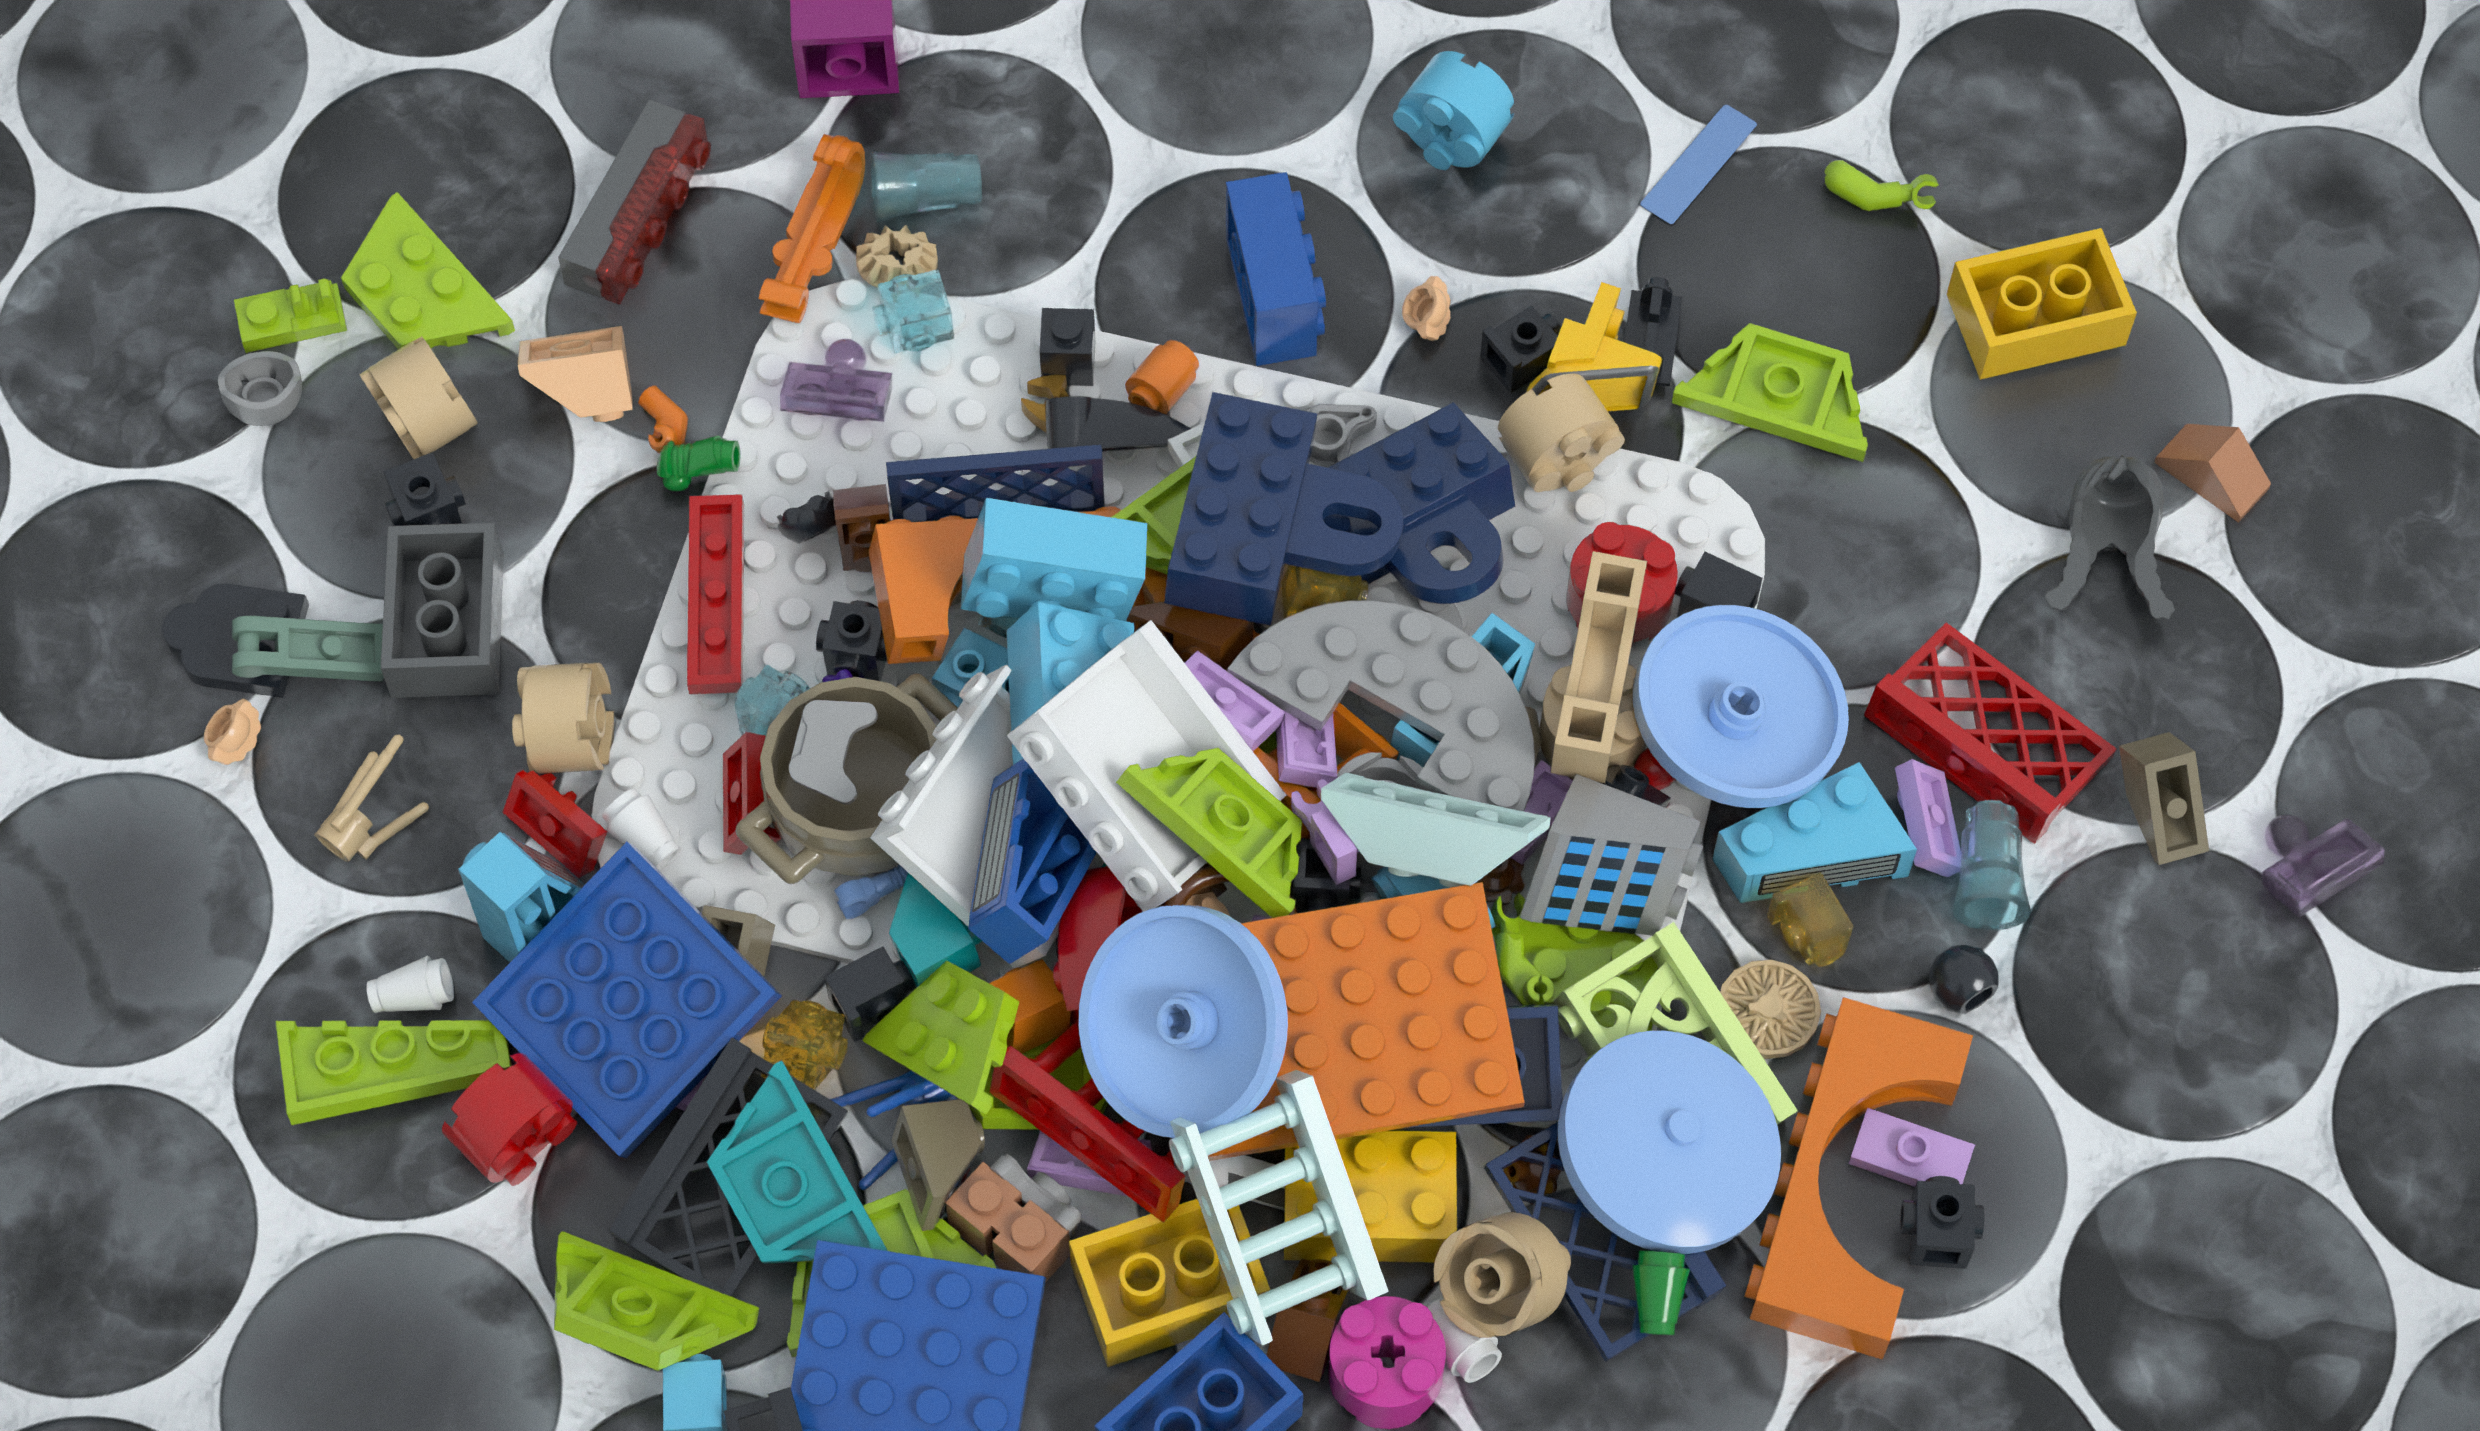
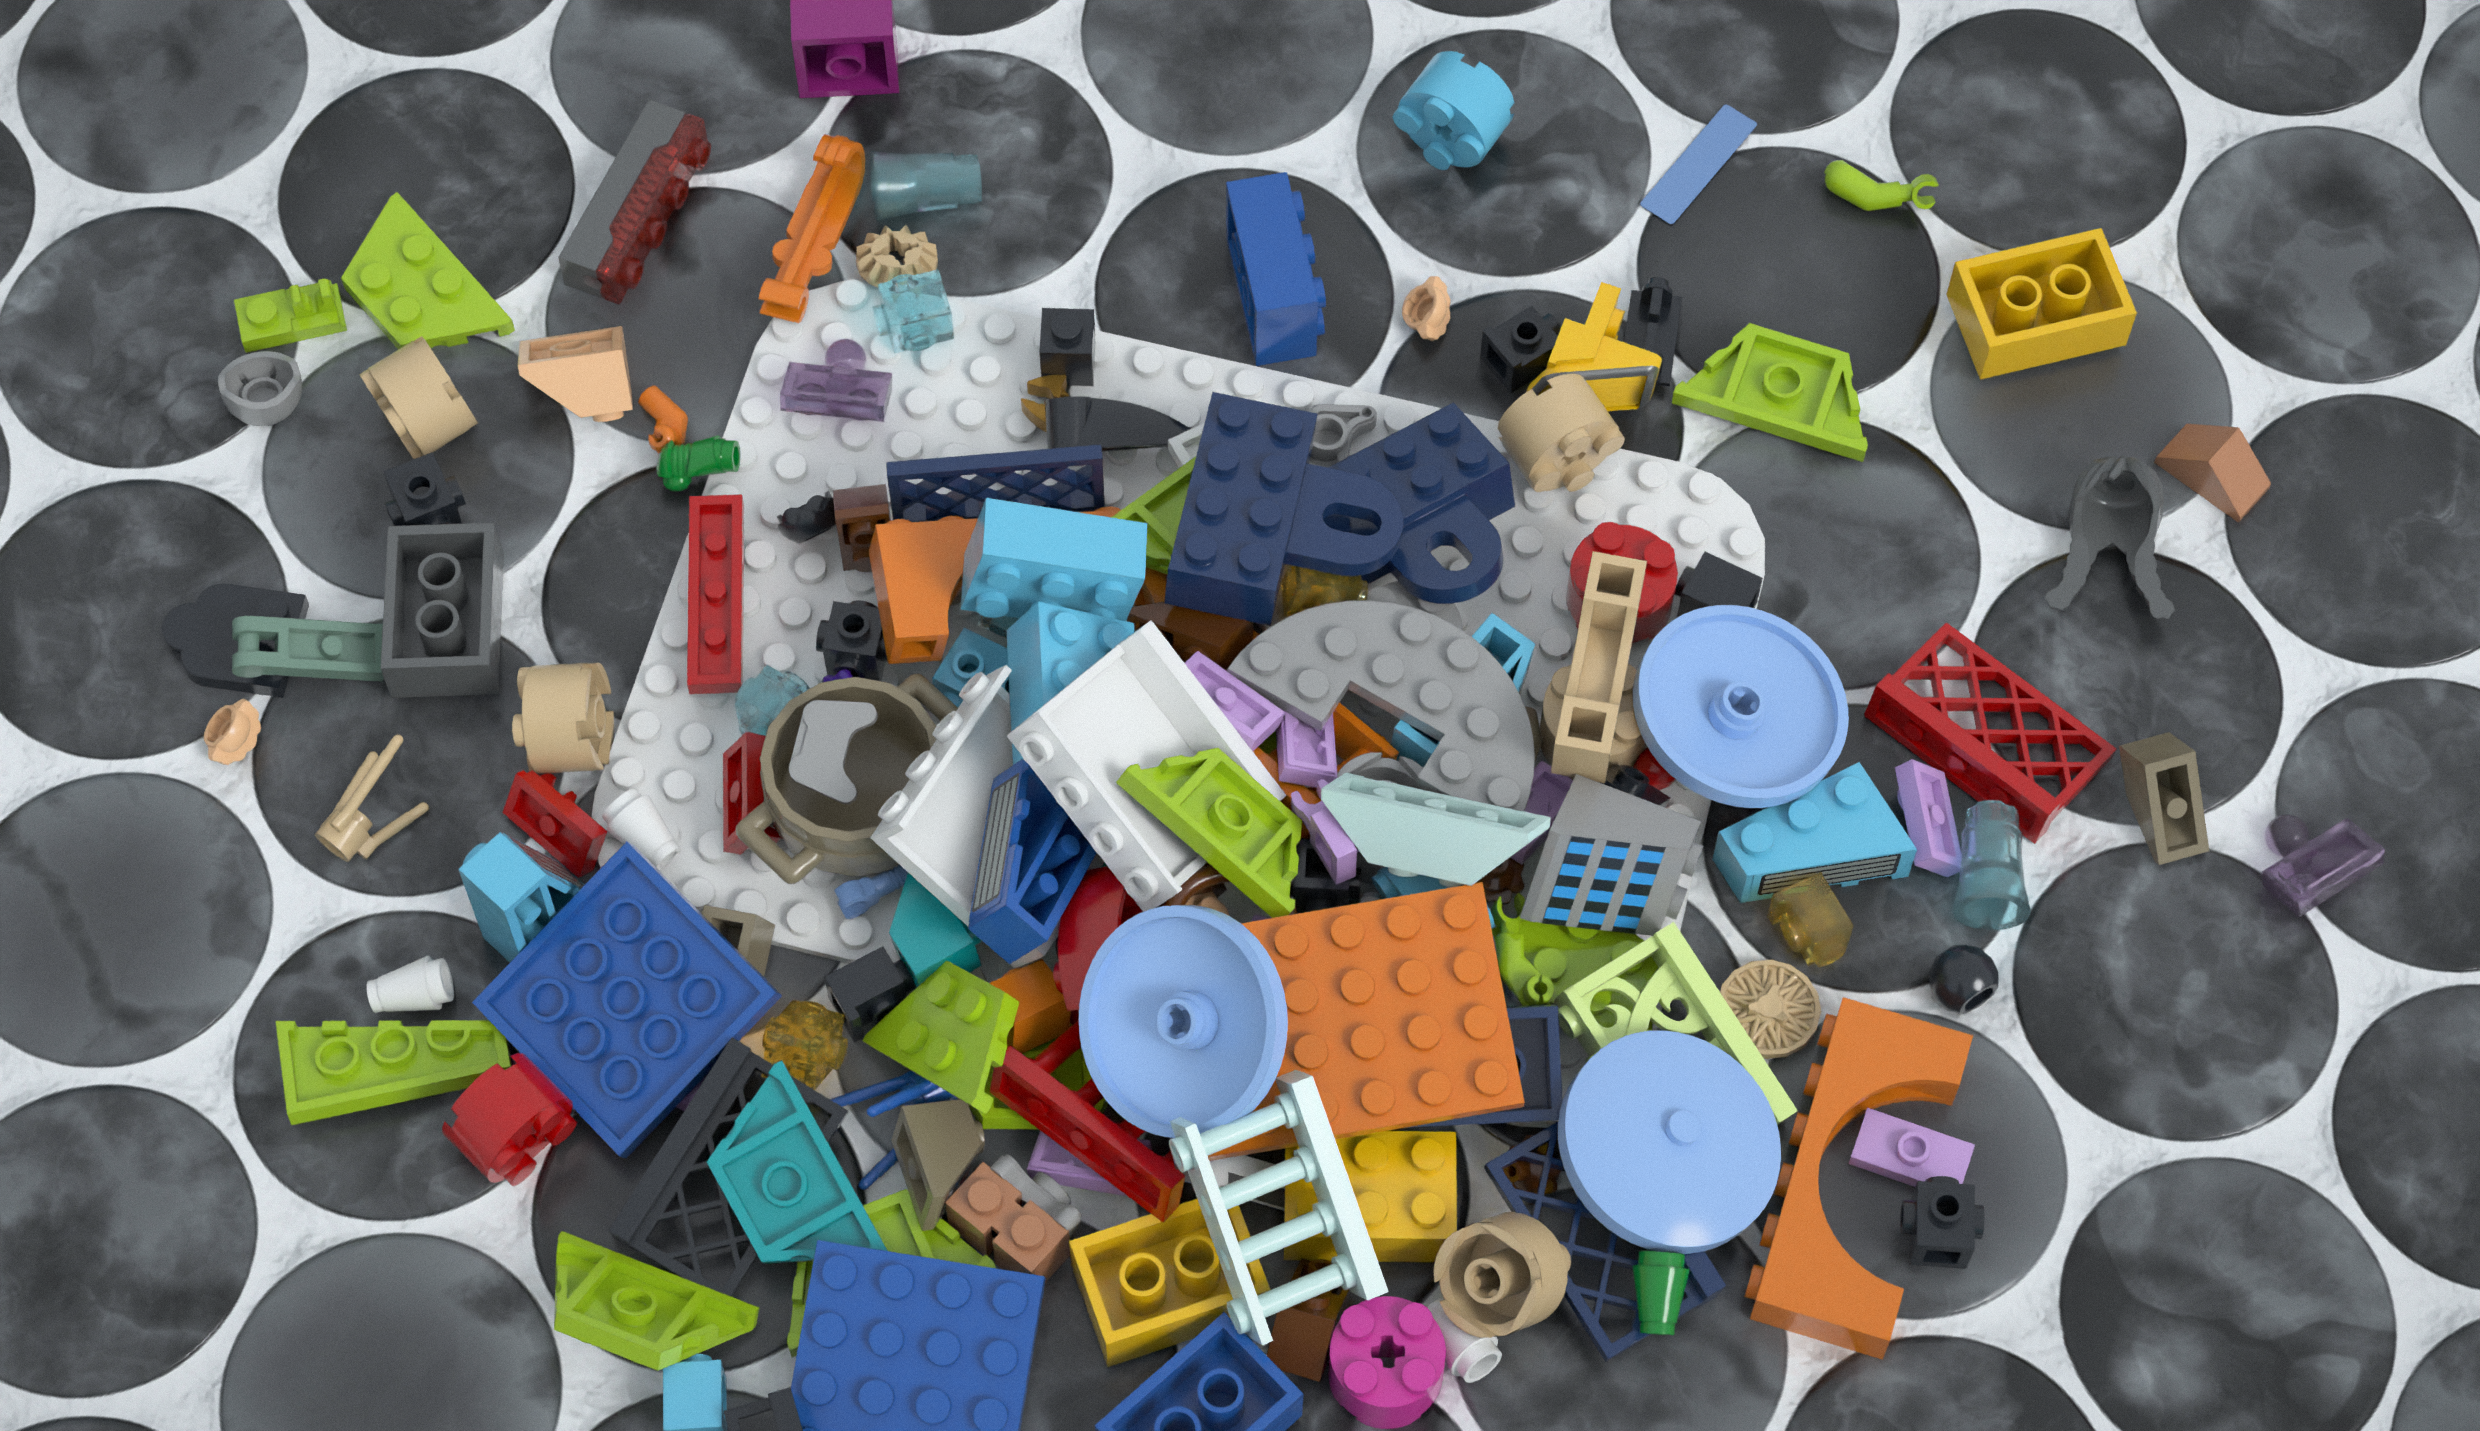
(1163, 377): orange brick -> none

